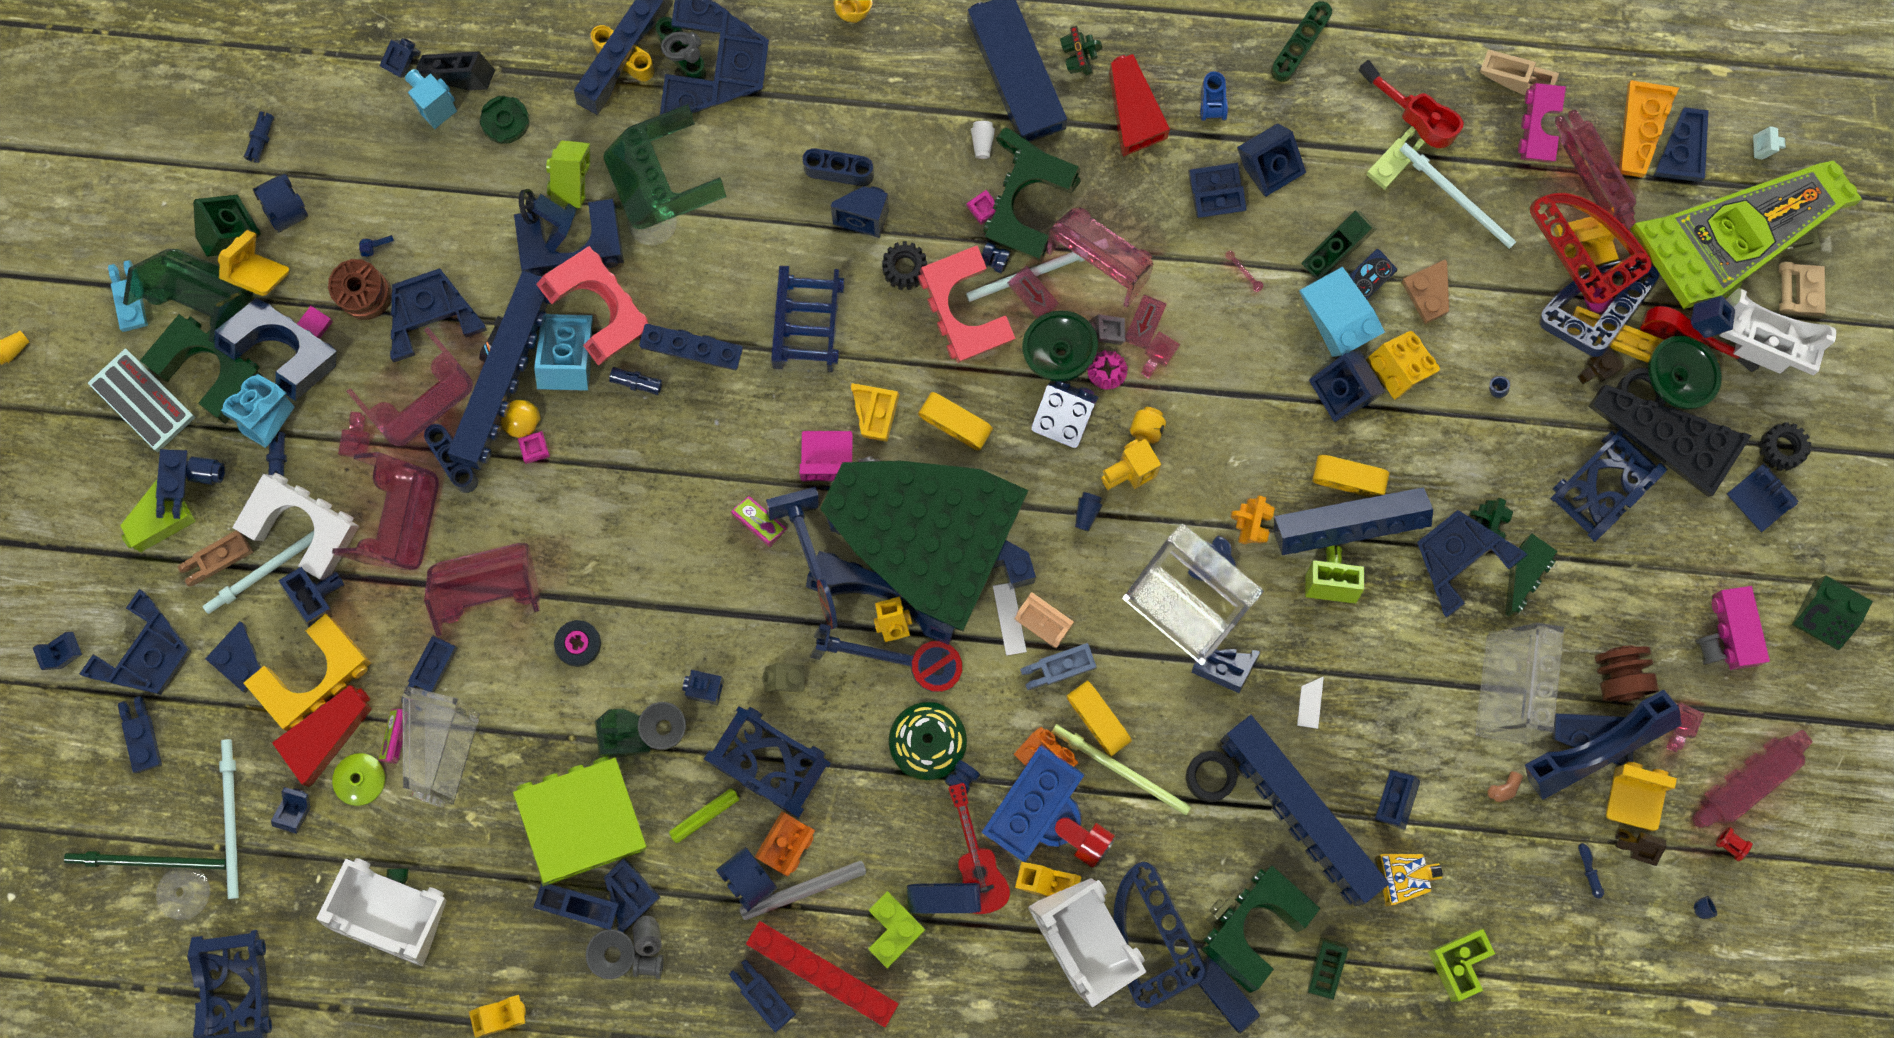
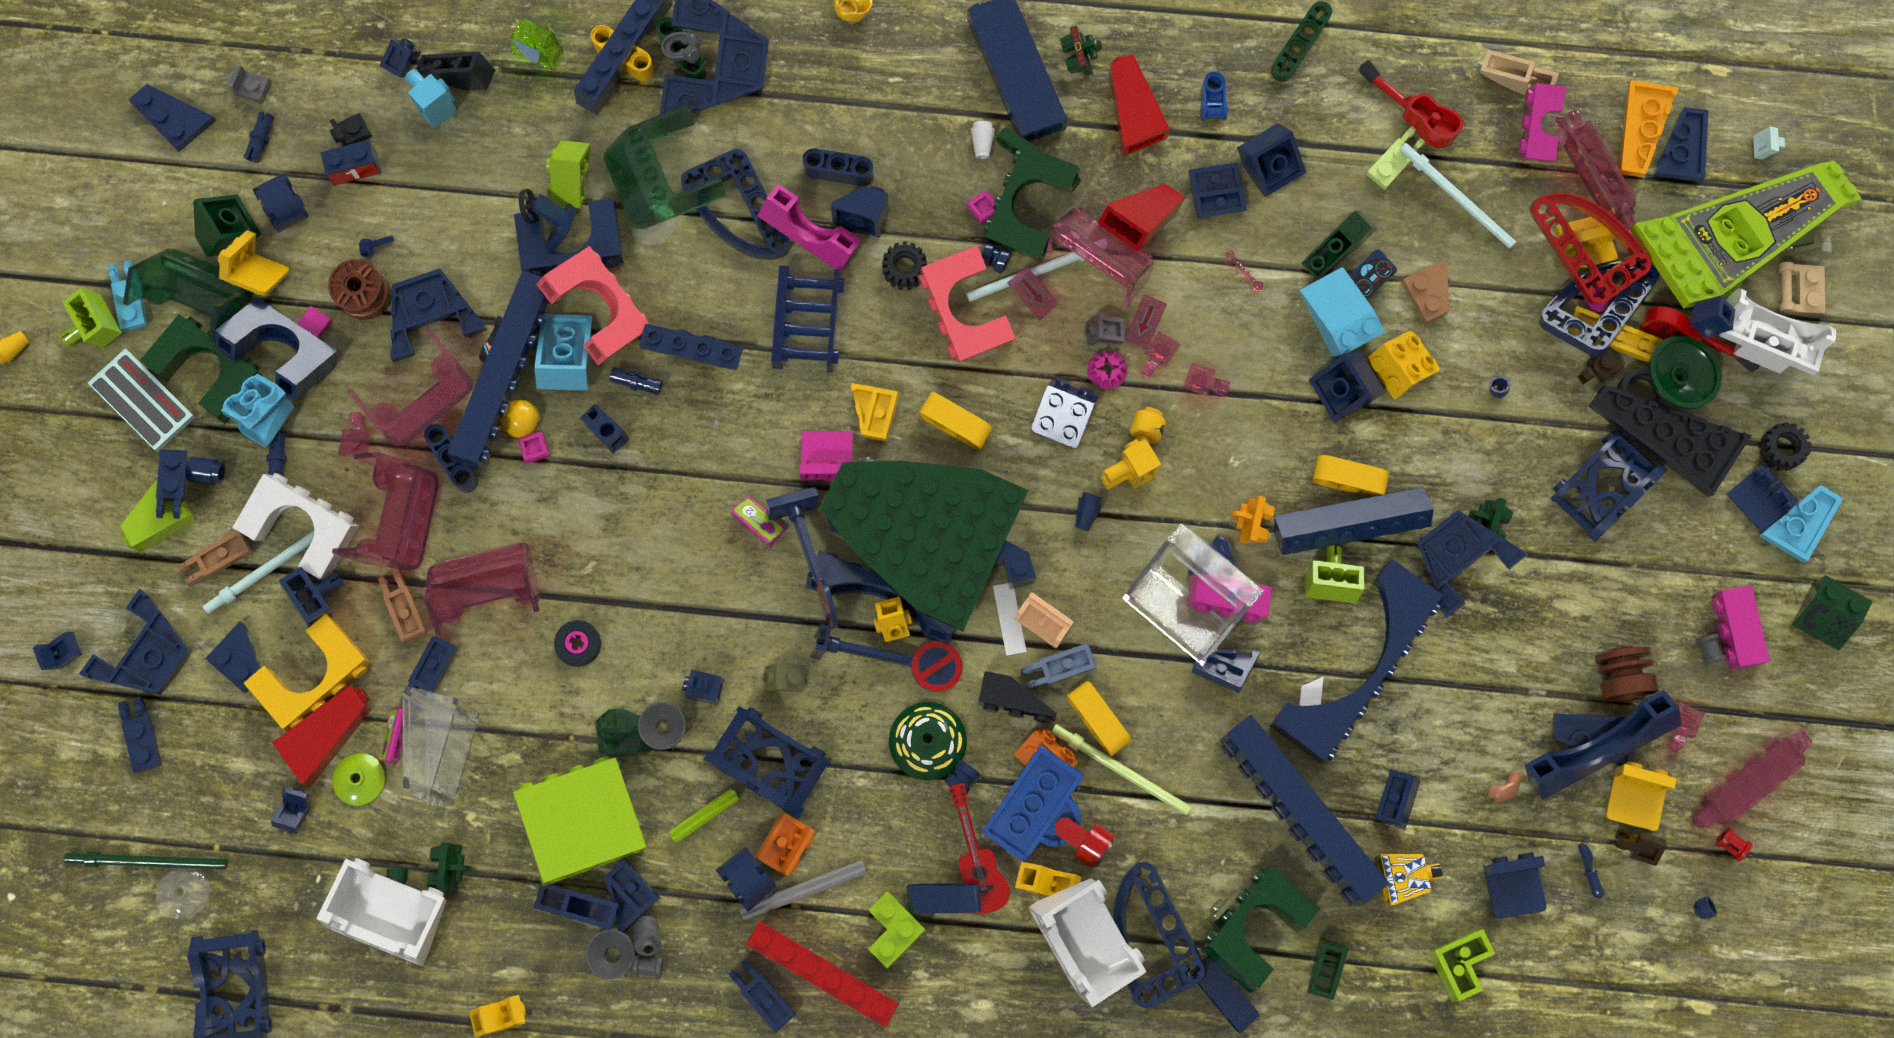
(90, 318): none -> lime brick
(170, 116): none -> dark blue wing
(227, 767): light aqua bar -> none
(248, 85): none -> flat silver bracket
(350, 130): none -> black bracket
(351, 162): none -> dark blue brick
(402, 609): none -> medium nougat hinge
(449, 869): none -> dark green hips
(504, 119): dark green tile -> none
(532, 42): none -> clear neon green torso
(604, 428): none -> dark blue leg
(729, 171): none -> dark blue beam
(830, 245): none -> dark pink arch
(1007, 694): none -> black slope
(1056, 333): dark green dish -> none
(1141, 215): none -> red slope
(1202, 379): none -> clear pink plate
(1206, 599): none -> dark pink brick
(1217, 757): black tyre -> none
(1406, 606): none -> dark blue arch
(1515, 885): none -> dark blue bracket
(1520, 683): clear windscreen -> none
(1526, 574): dark green slope -> none
(1804, 524): none -> medium azure wing

